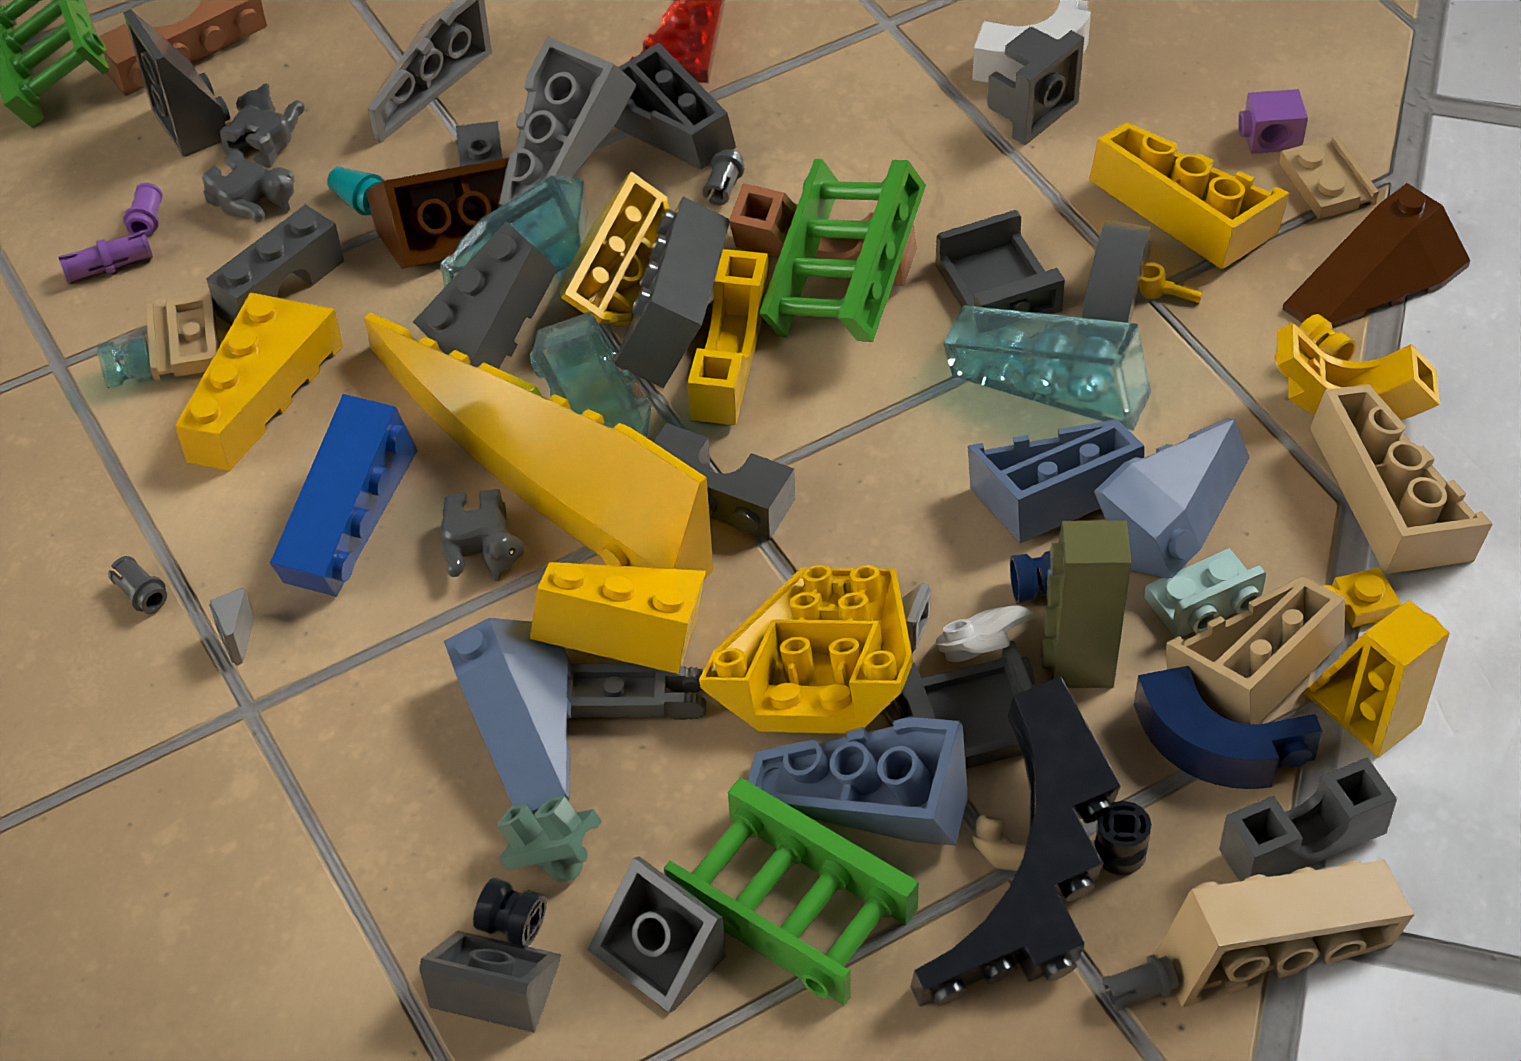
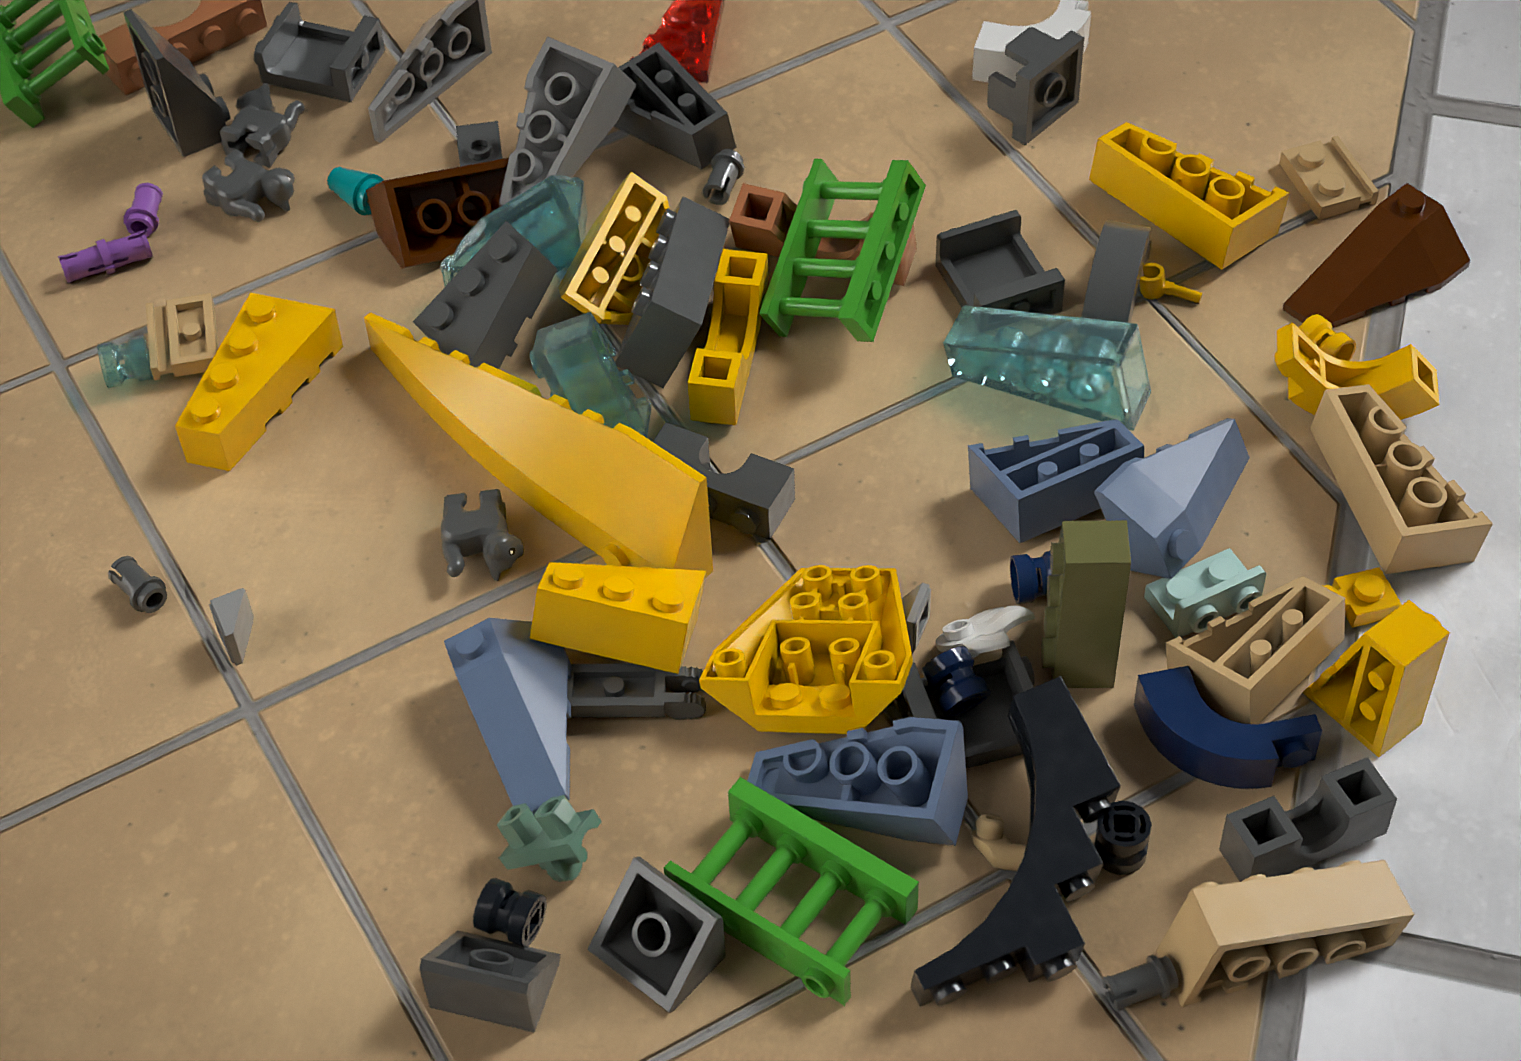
(299, 244): dark grey arch -> none
(318, 56): none -> dark grey panel
(344, 495): blue wedge -> none
(956, 681): none -> dark blue wheel
(1273, 121): medium lavender brick -> none

